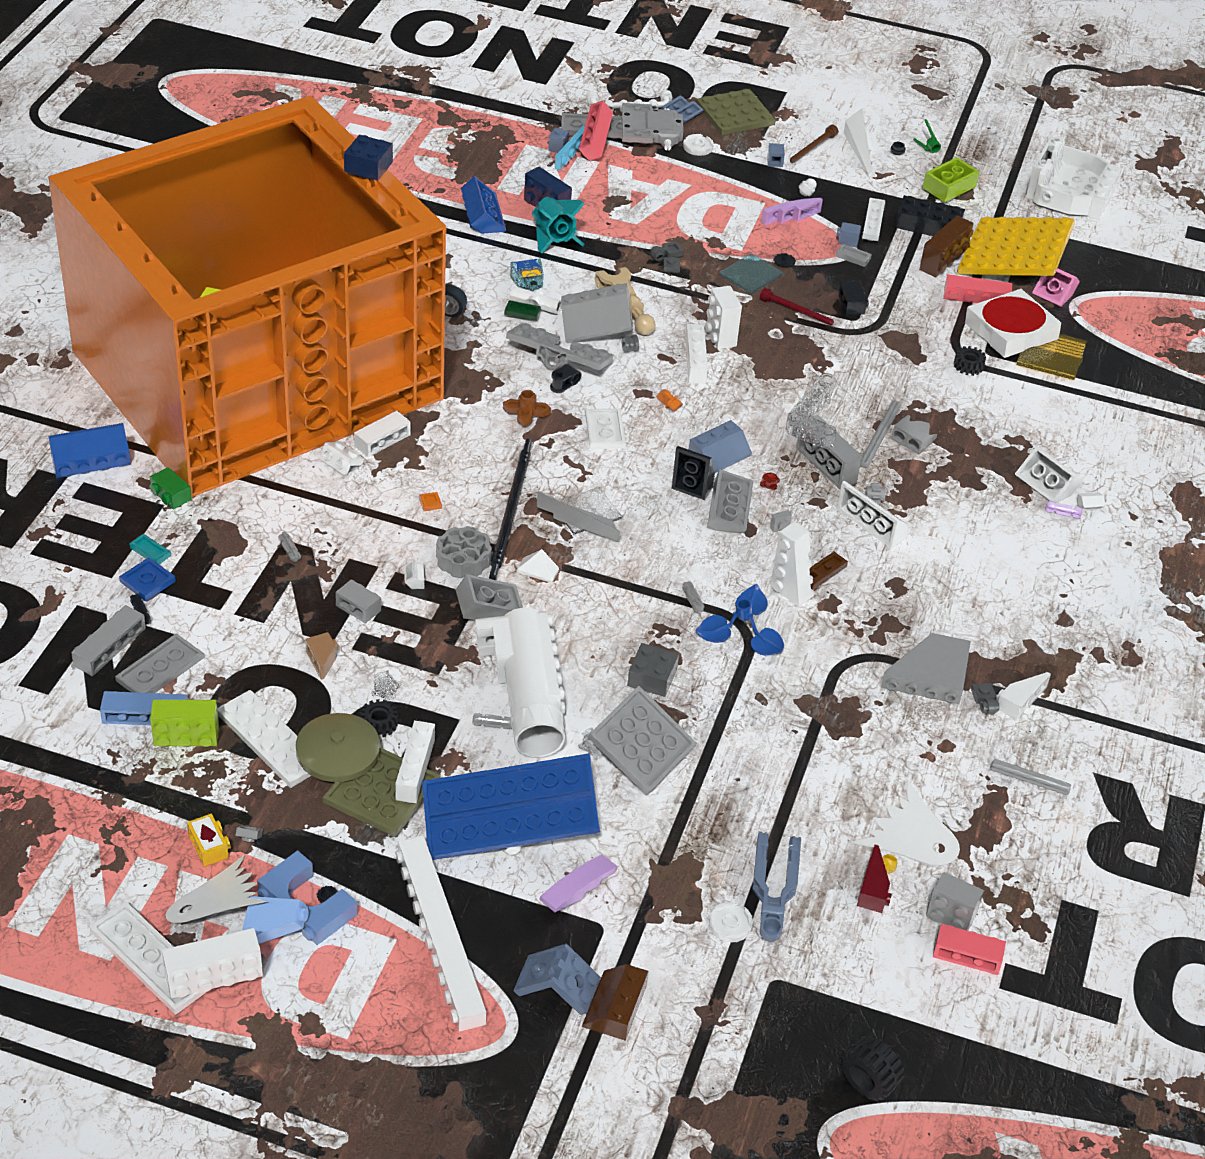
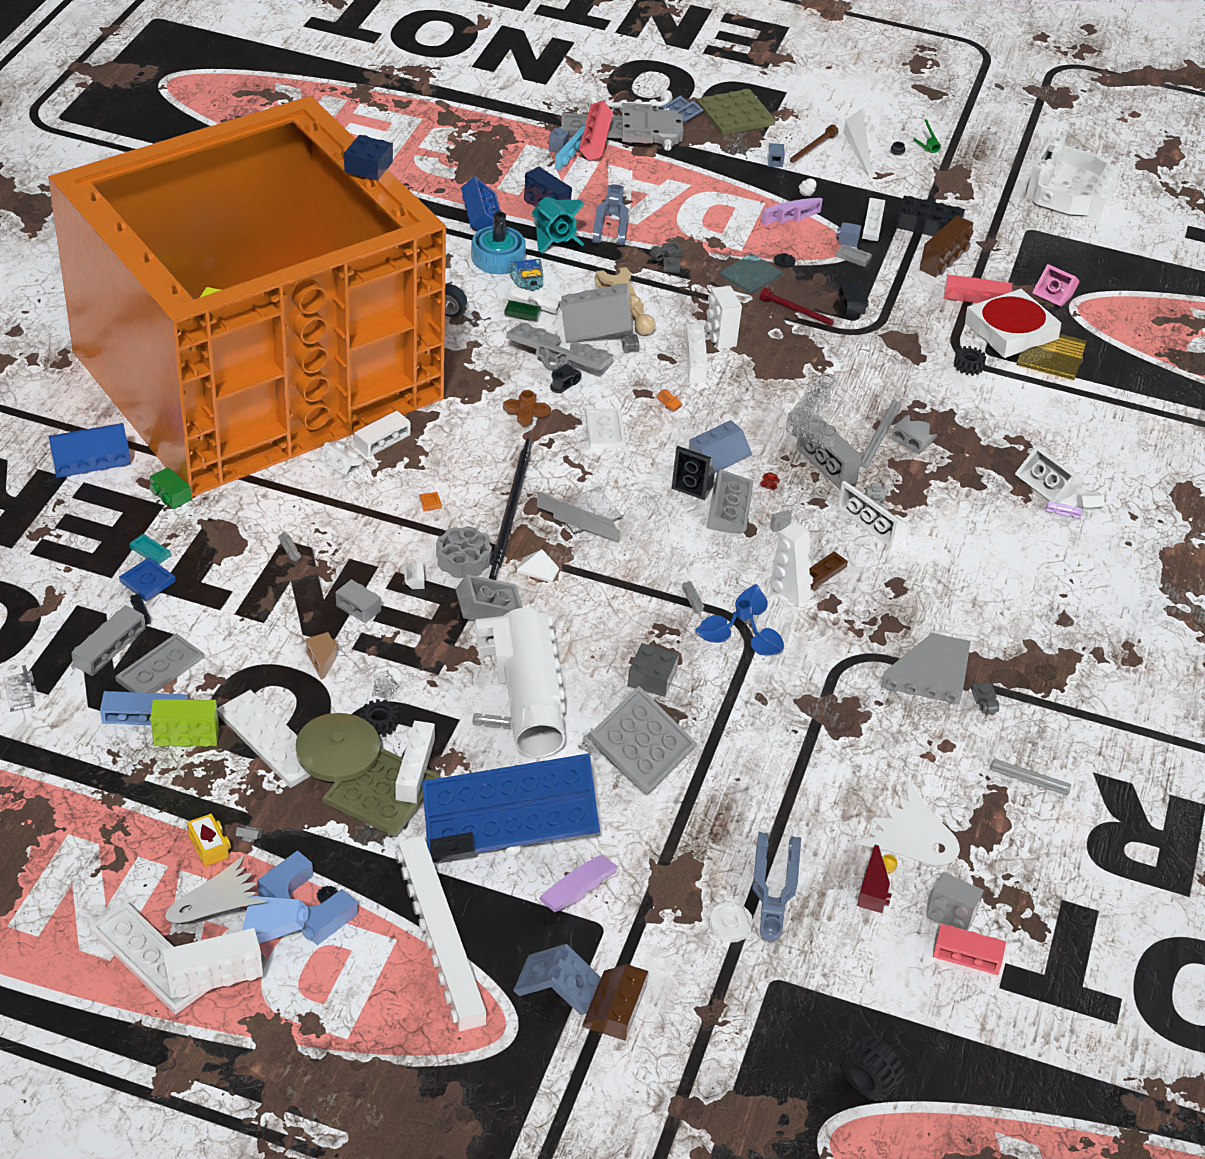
(19, 690): none -> clear bracket
(452, 847): none -> black plate
(497, 246): none -> dark azure wheel
(612, 206): none -> sand blue piece
(698, 145): white tile -> none
(950, 179): lime brick -> none
(1017, 246): yellow plate -> none
(1021, 694): white slope -> none

